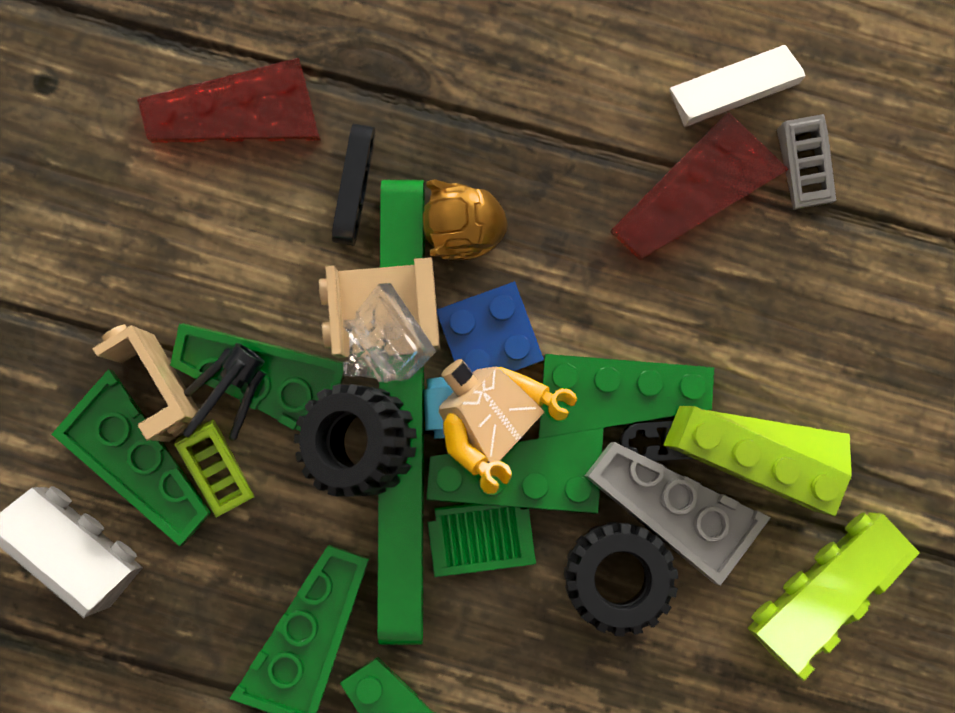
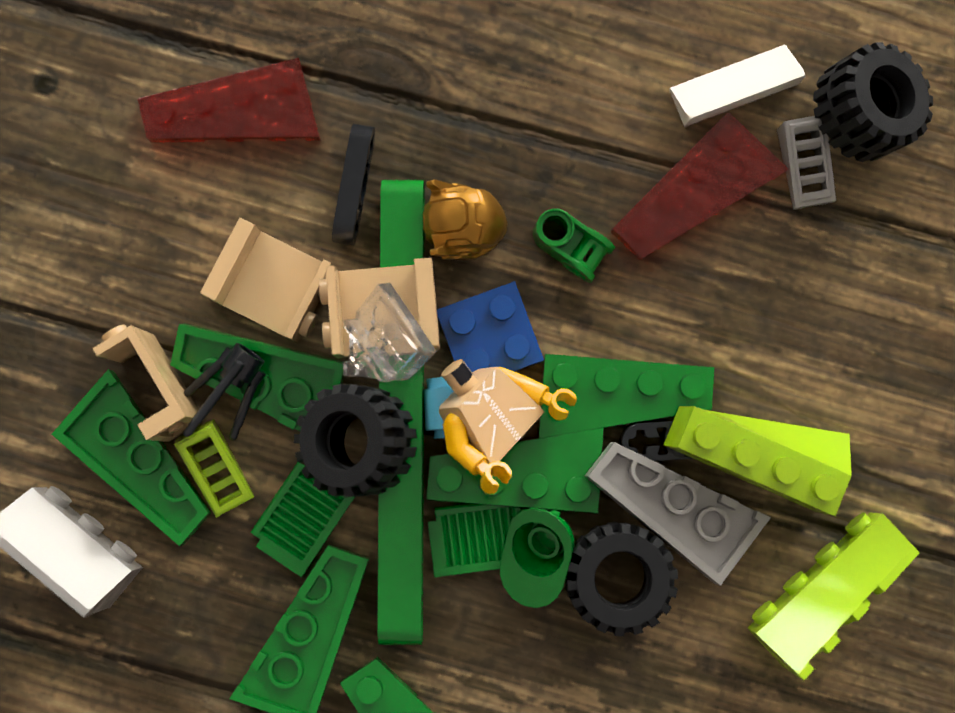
(267, 281): none -> tan panel
(299, 521): none -> green window
(536, 557): none -> green piece
(574, 244): none -> green piece
(873, 102): none -> black tyre

